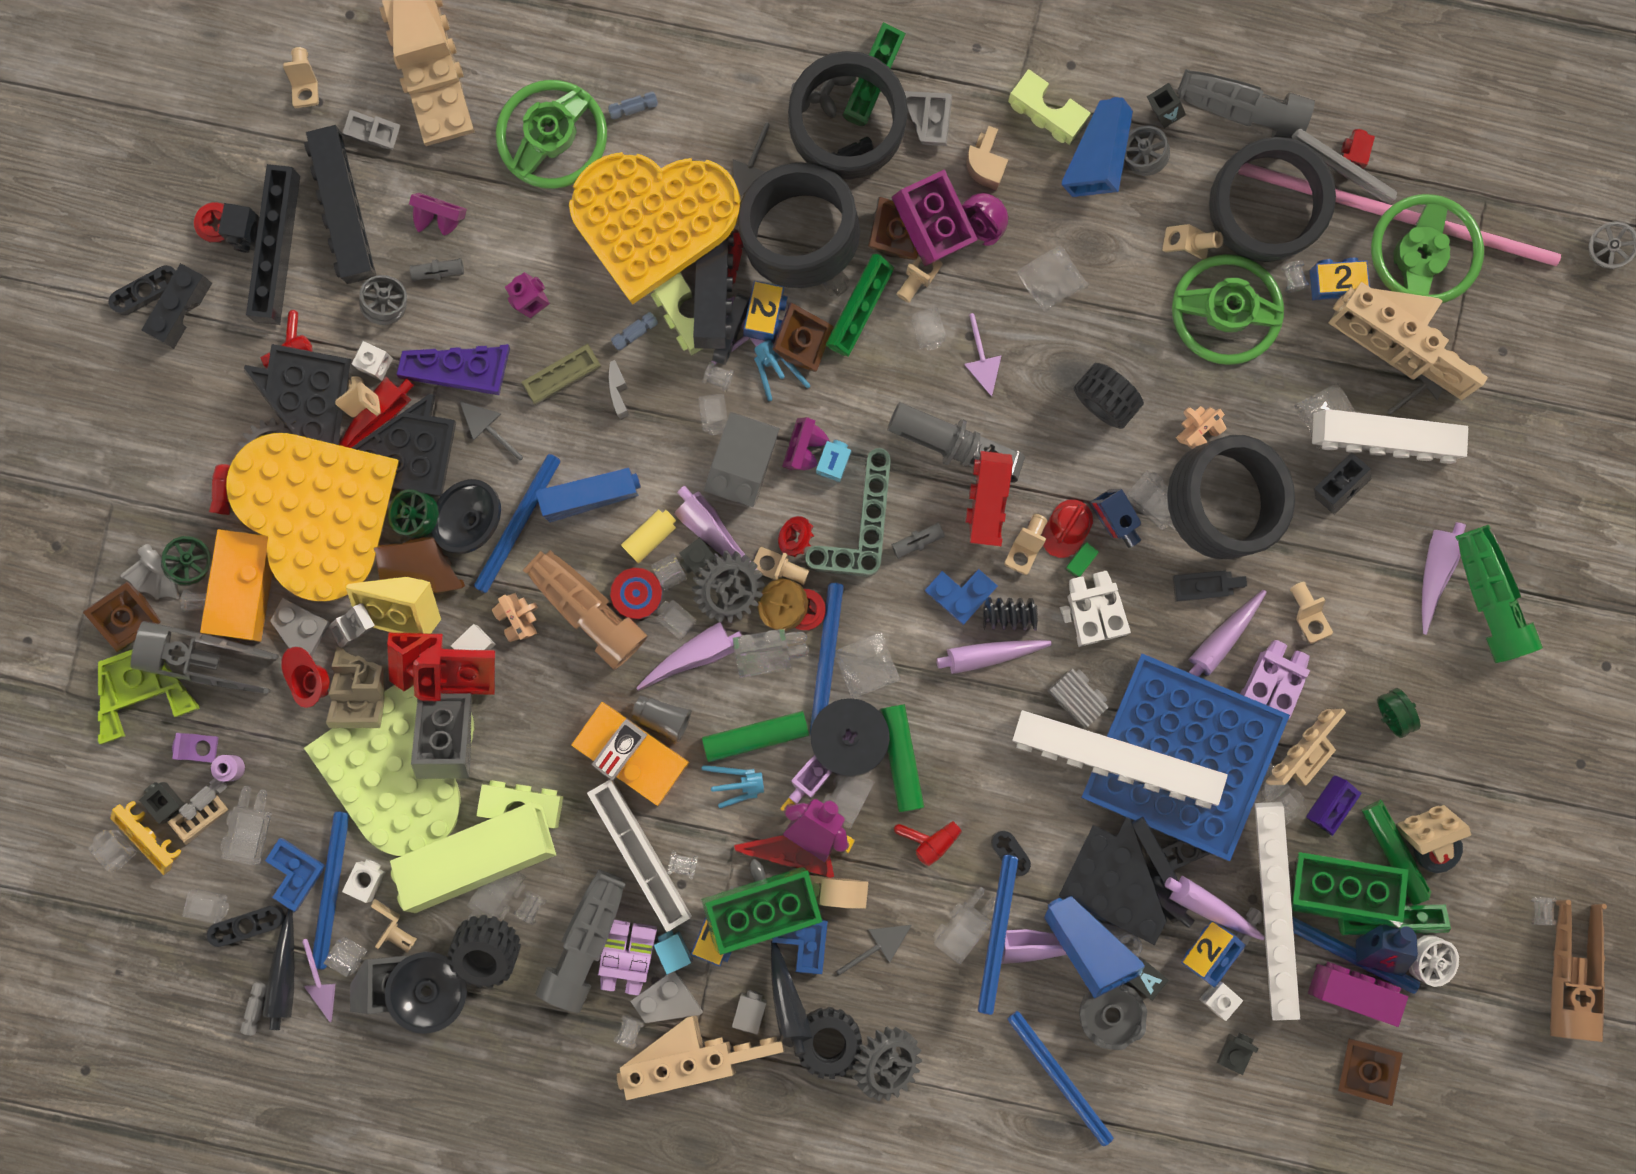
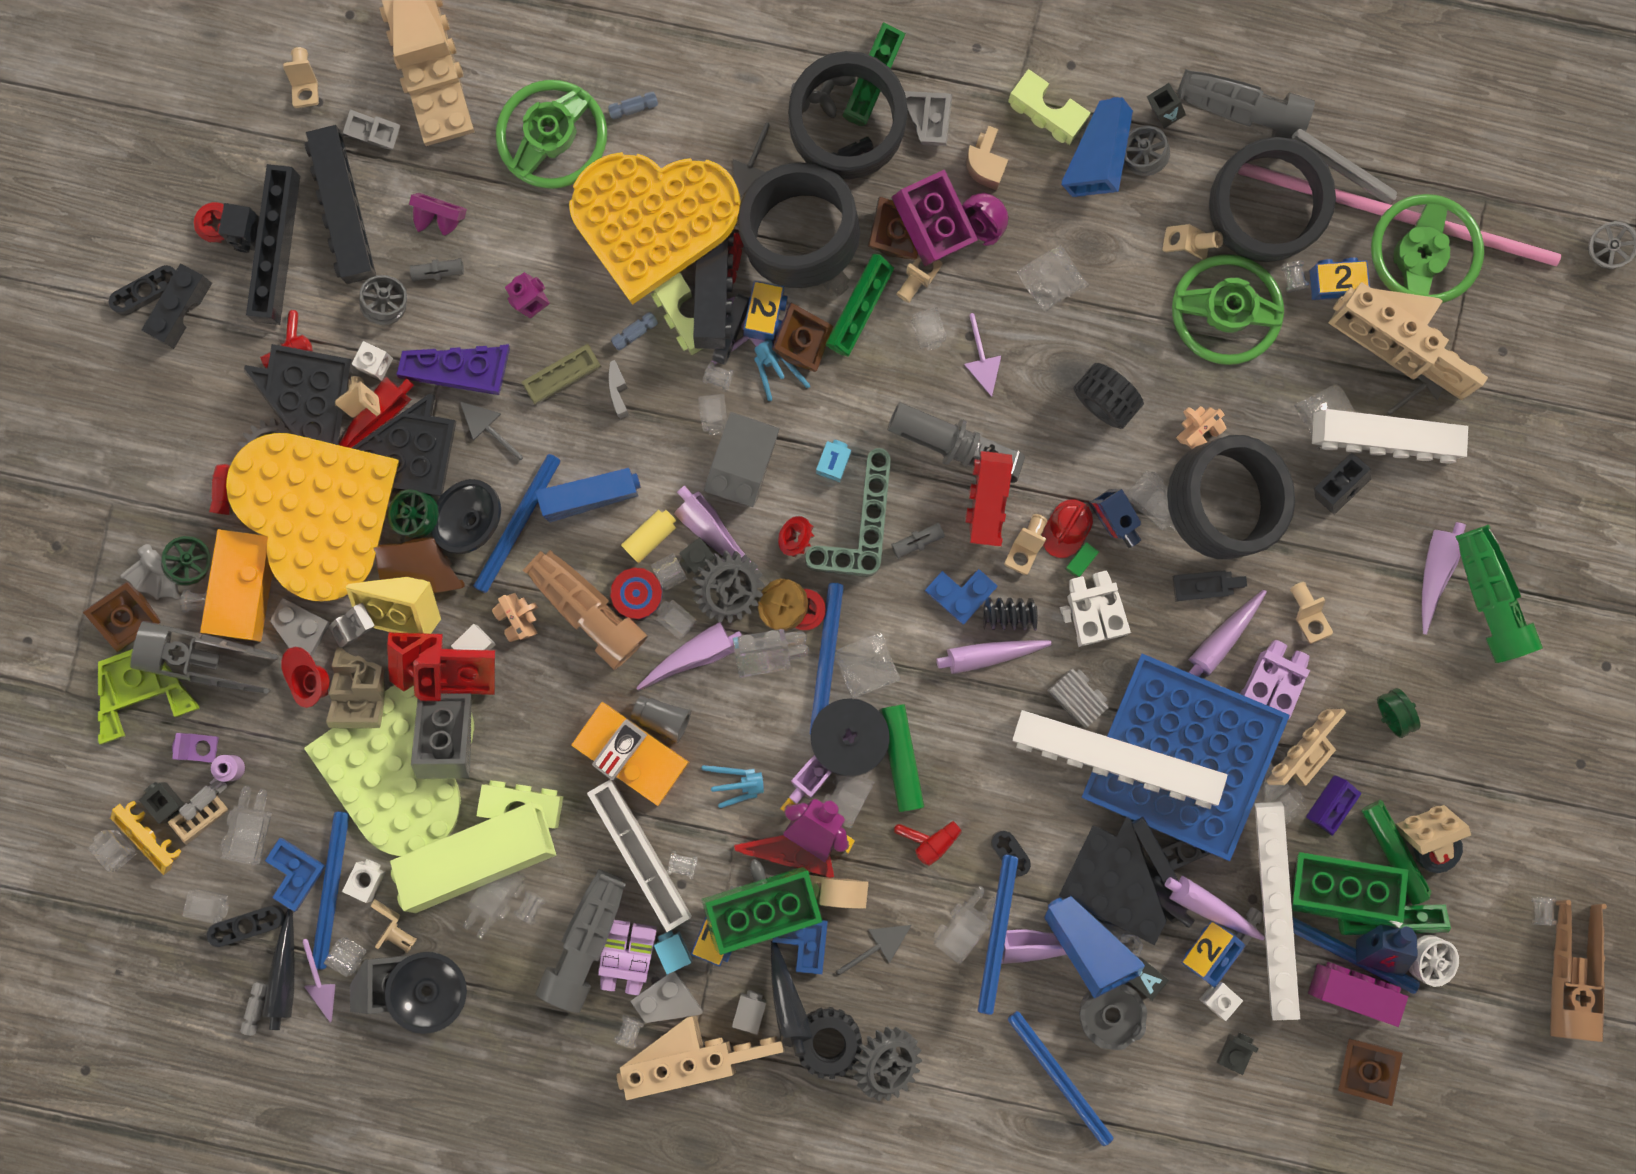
(485, 967): black tyre -> none
(755, 736): green brick -> none
(781, 567): tan bracket -> none
(804, 435): magenta tile -> none
(1358, 147): red brick -> none

